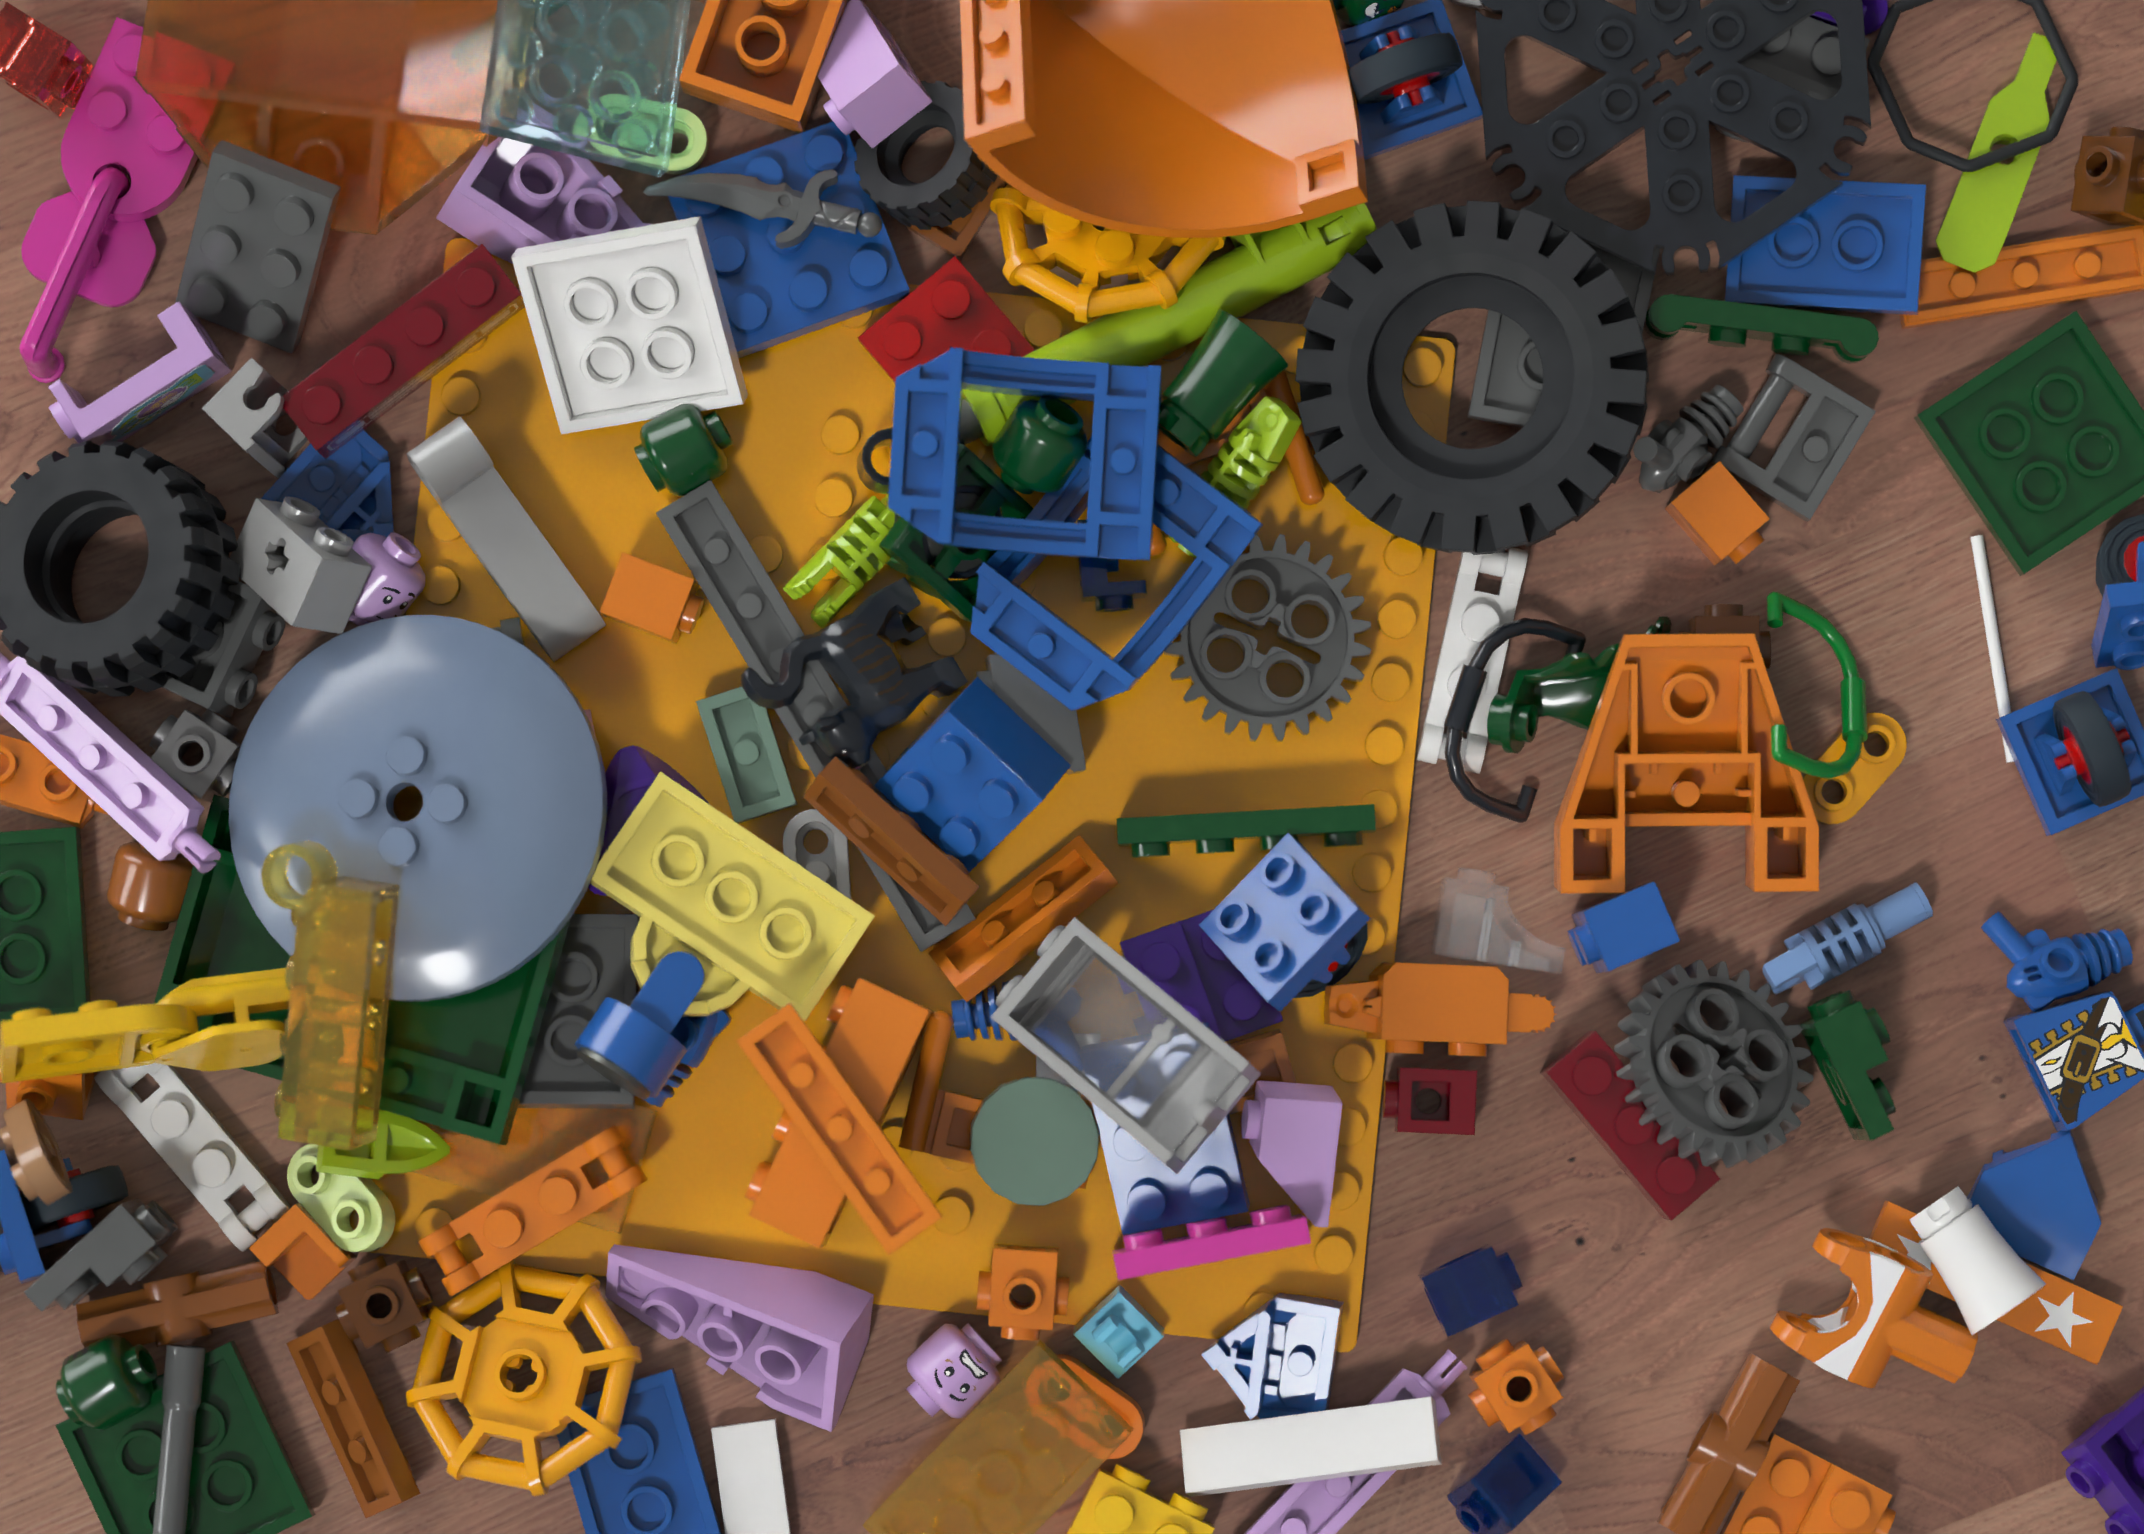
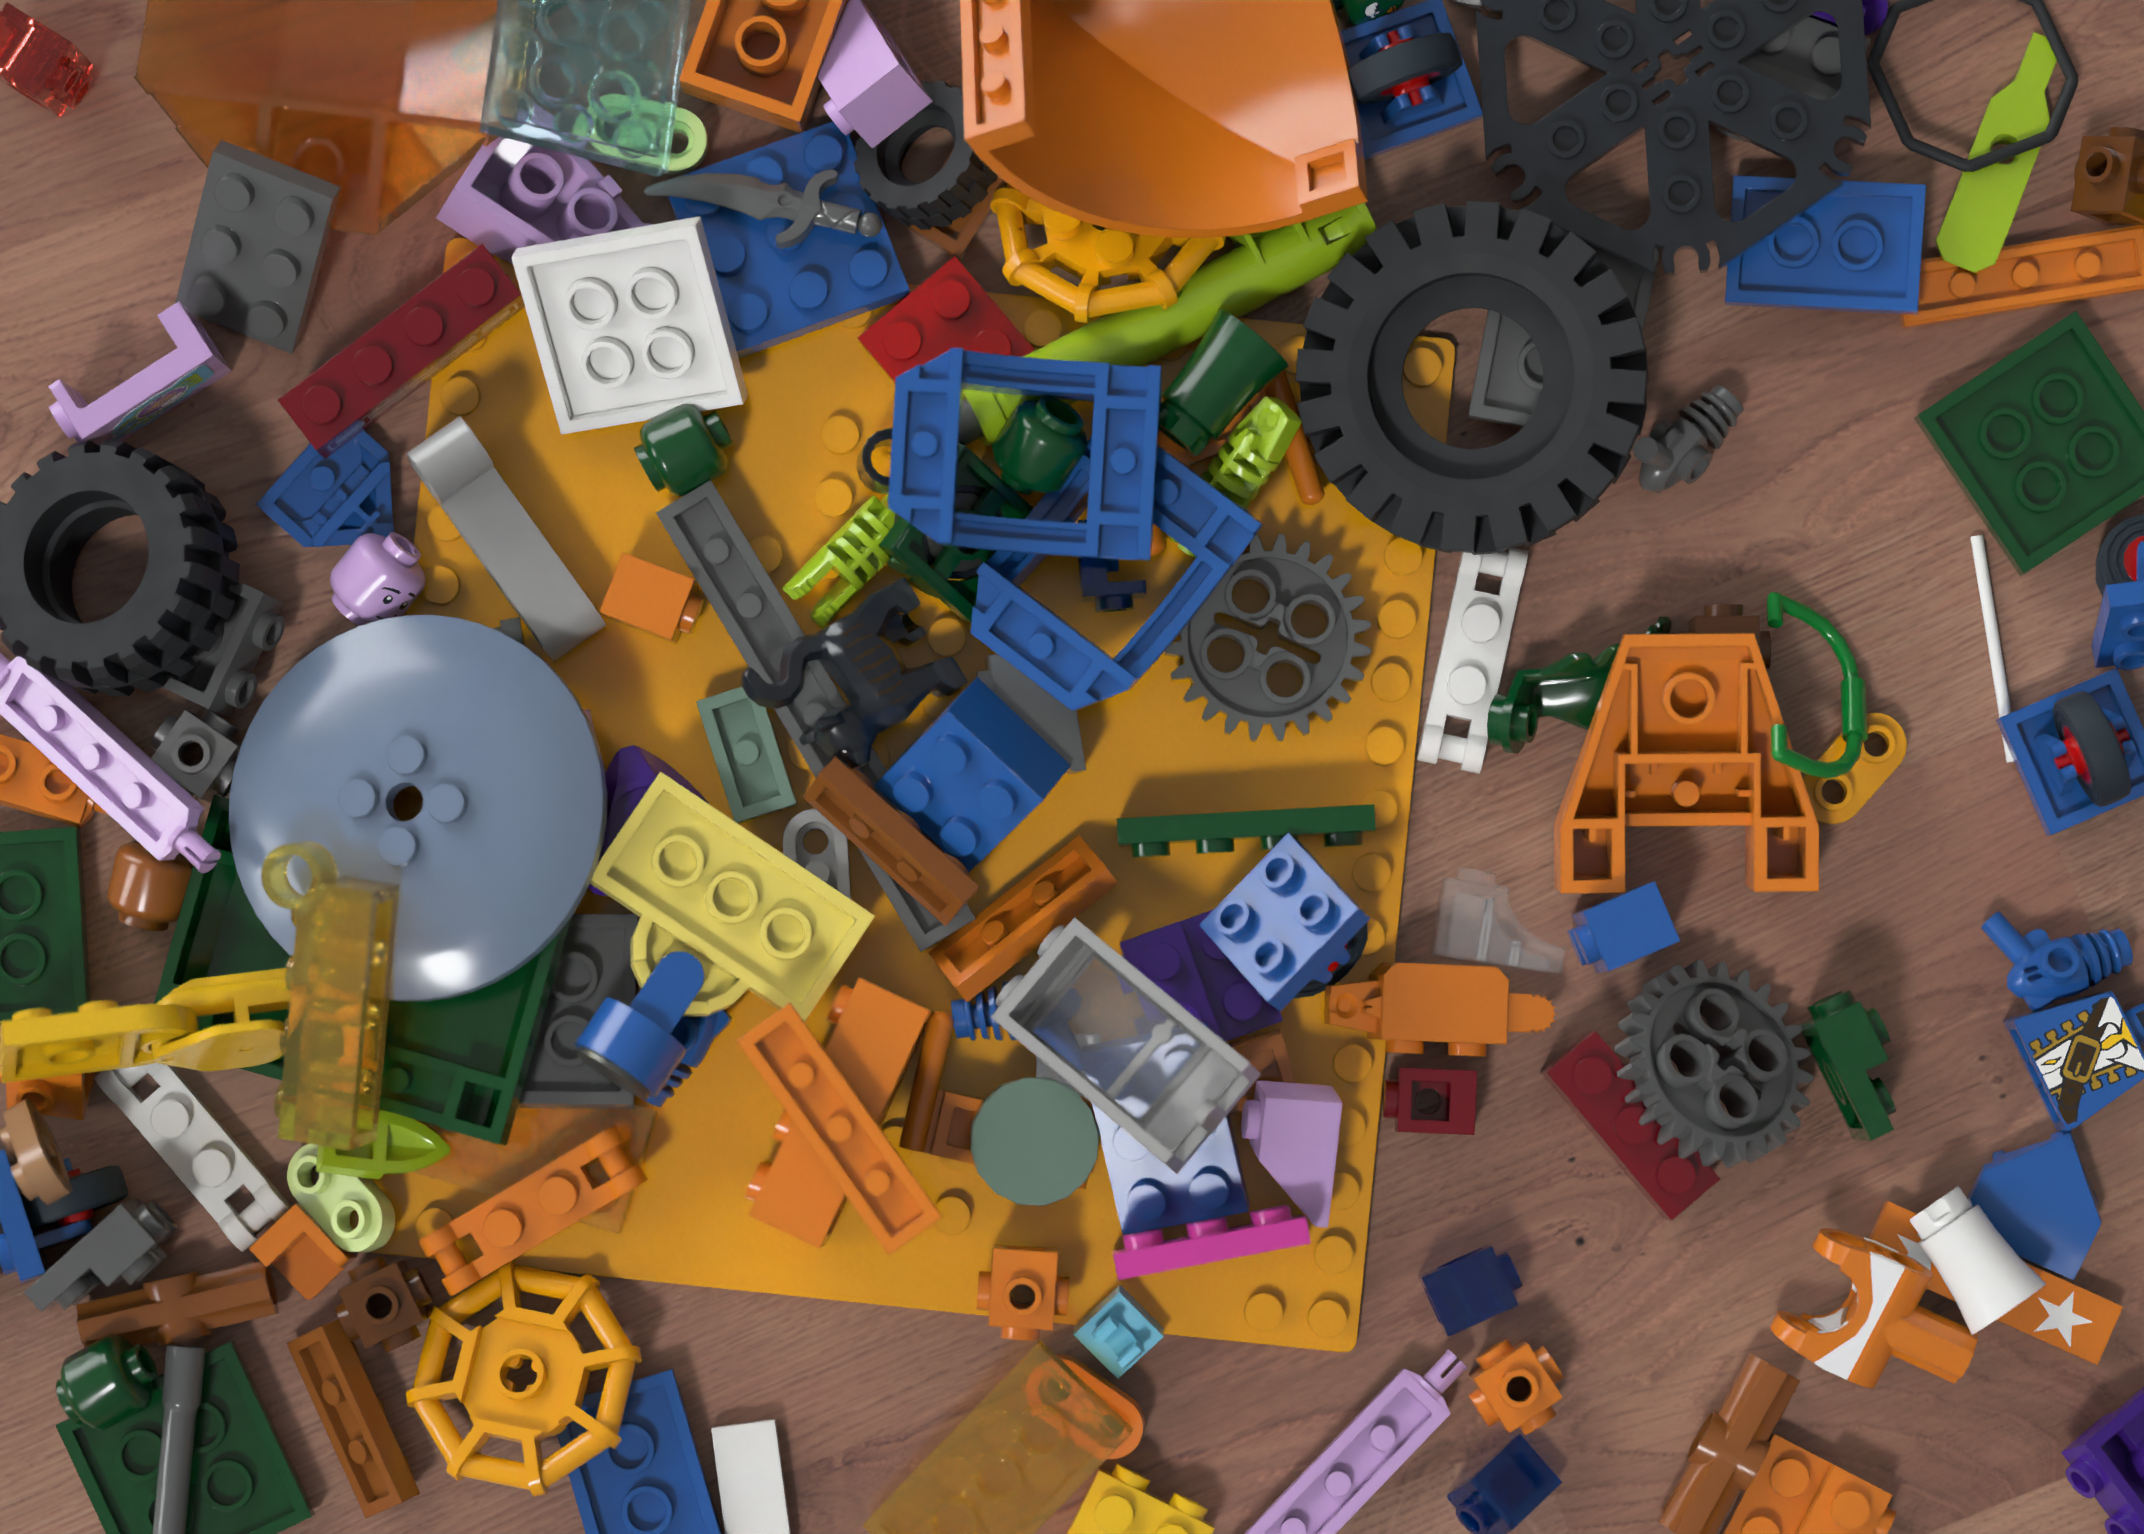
(97, 235): dark pink plate -> none
(249, 412): light grey hinge -> none
(300, 564): light grey brick -> none
(771, 1324): lavender wedge -> none
(952, 1371): lavender head -> none
(1281, 1356): slope -> none
(1310, 1446): white tile -> none
(1465, 702): black piece -> none
(1719, 516): orange brick -> none
(1788, 329): dark green plate -> none
(1812, 446): dark grey plate -> none
(1845, 940): medium blue hinge -> none

